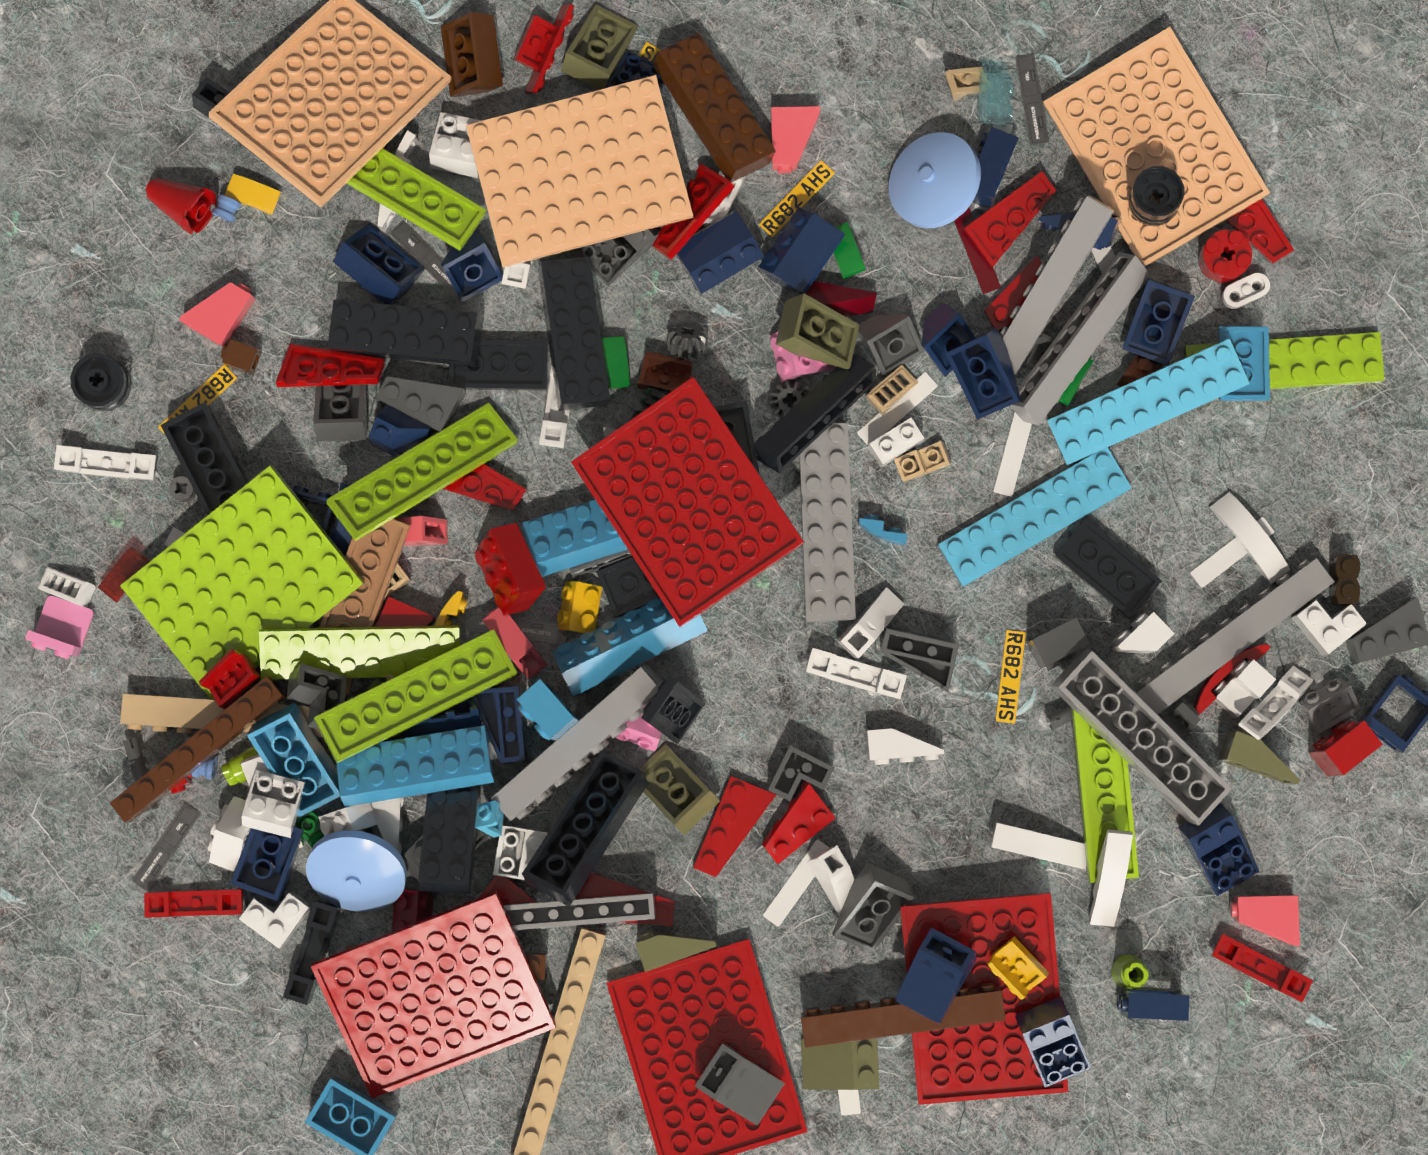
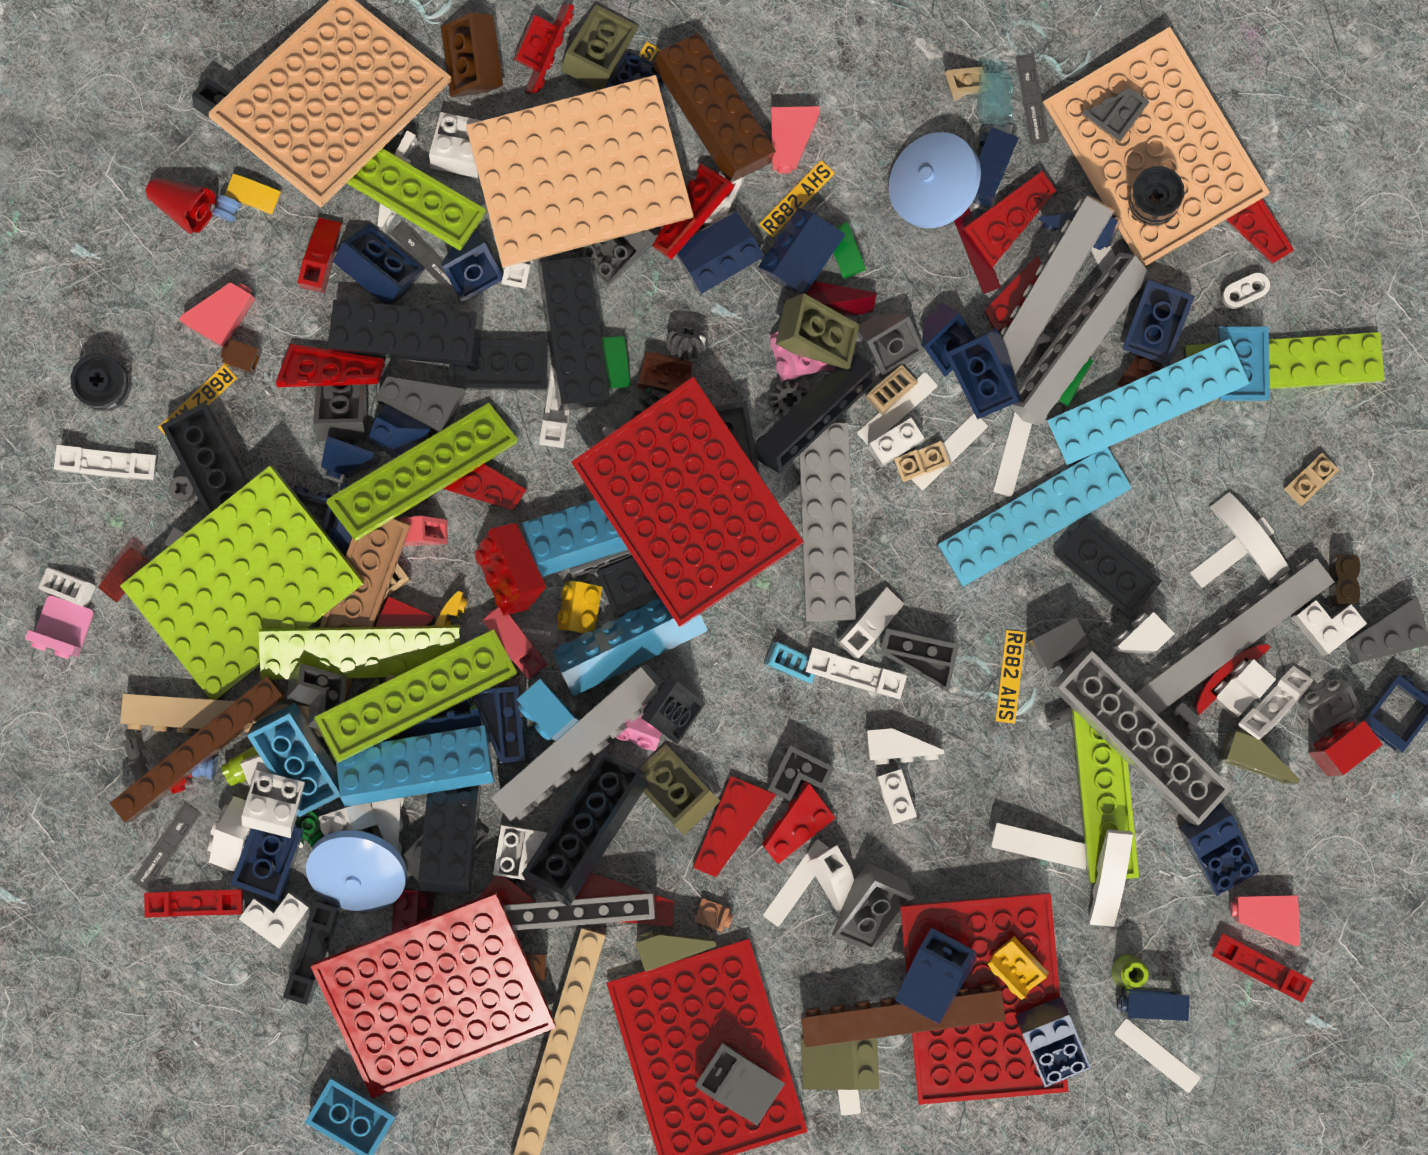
(230, 678): red bracket -> none
(319, 256): none -> red slope
(346, 459): none -> dark blue slope
(489, 818): medium azure bracket -> none
(713, 915): none -> nougat bracket
(772, 654): none -> medium azure slope
(874, 526): dark azure slope -> none
(896, 796): none -> white brick
(955, 446): none -> white sticker
(1117, 114): none -> dark grey wing
(1157, 1055): none -> white sticker
(1232, 244): red brick -> none
(1311, 479): none -> tan slope

